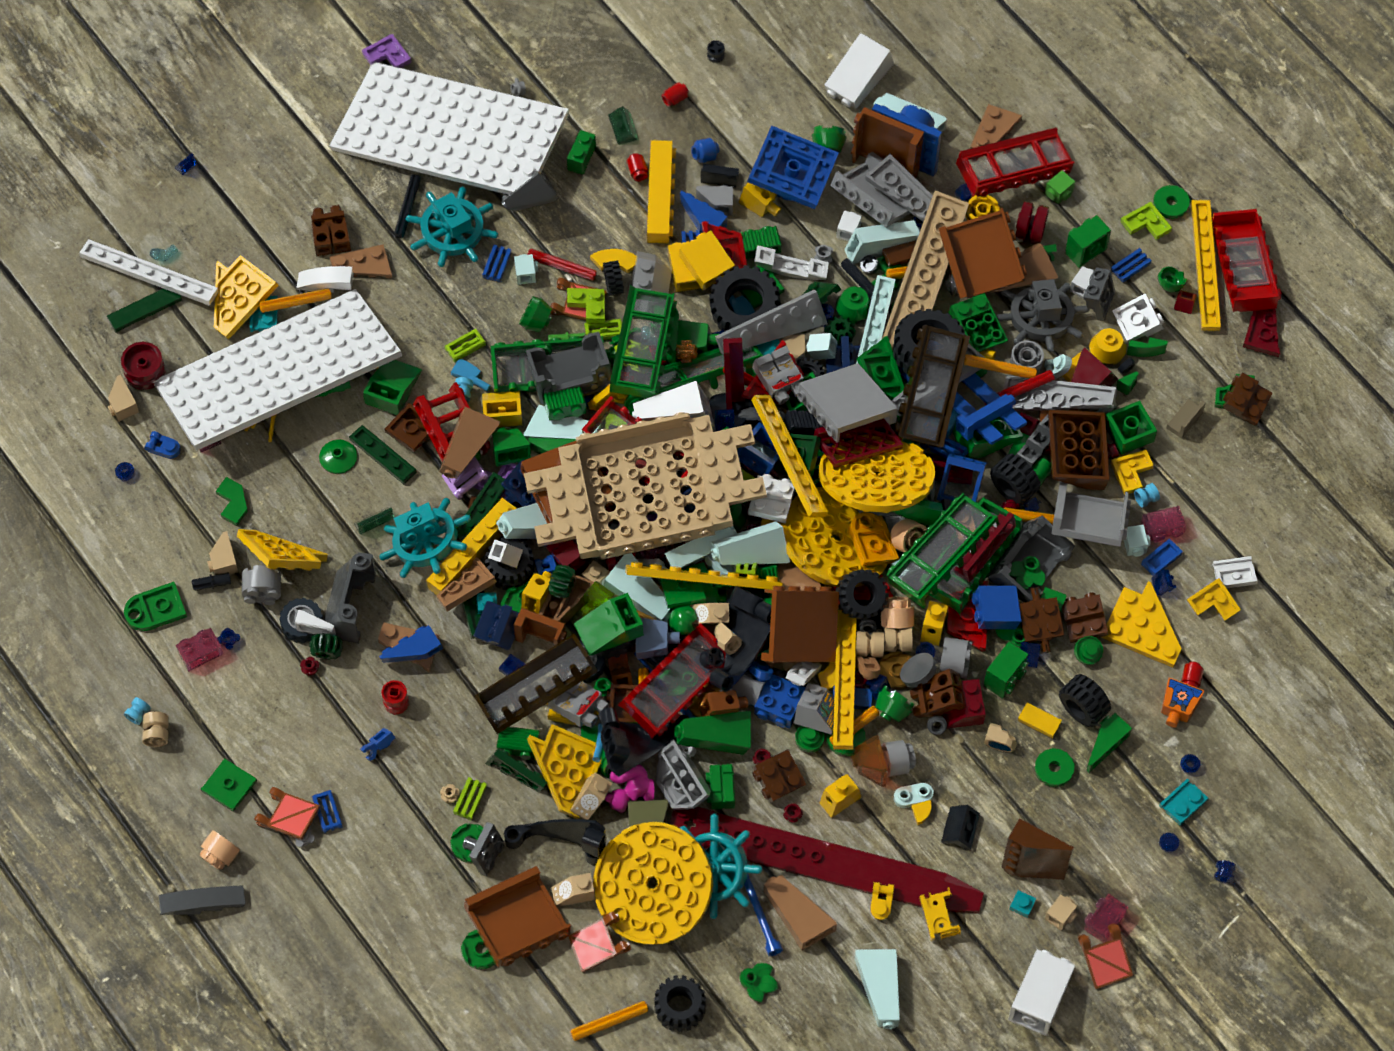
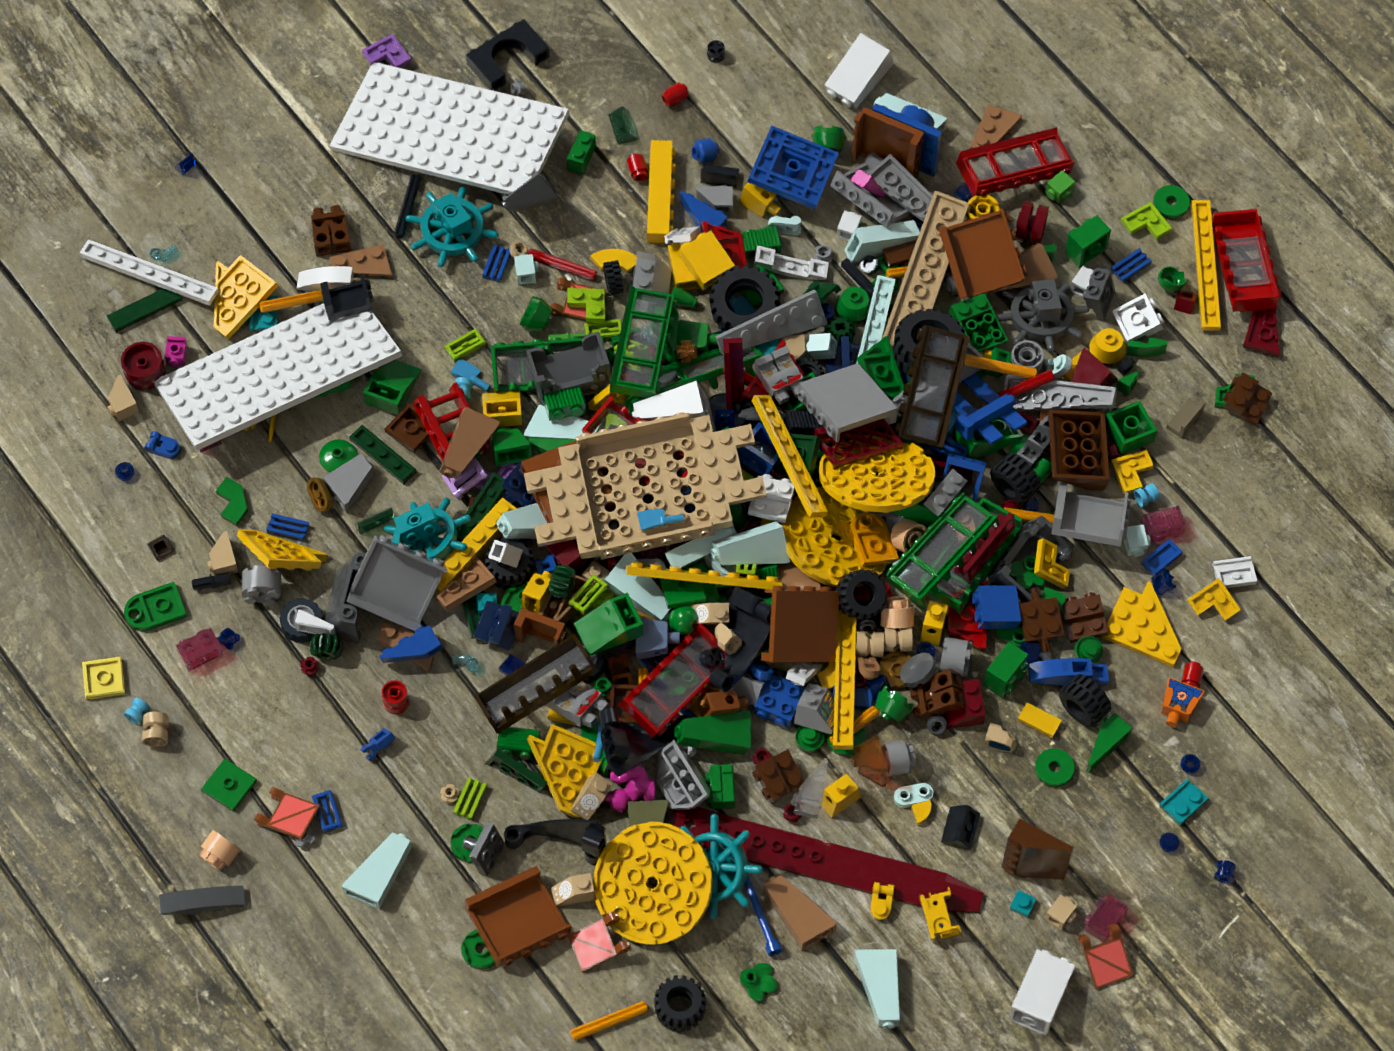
(103, 678): none -> light yellow tile
(160, 547): none -> dark brown slope
(176, 351): none -> dark pink brick
(273, 522): none -> blue tile
(319, 494): none -> pearl gold plate
(347, 299): none -> black panel
(349, 481): none -> light grey slope
(378, 872): none -> light aqua slope
(396, 582): none -> light grey panel
(466, 659): none -> clear light blue arm
(519, 37): none -> black arch
(520, 246): none -> tan plate
(578, 606): none -> lime tile
(656, 518): none -> dark azure piece
(683, 235): none -> white plate
(684, 298): none -> green cone
(786, 226): none -> light aqua plate
(810, 793): none -> clear slope
(867, 182): none -> dark pink slope
(945, 492): none -> light grey plate
(1000, 355): none -> green panel
(1047, 567): none -> yellow plate
(1063, 670): none -> blue slope

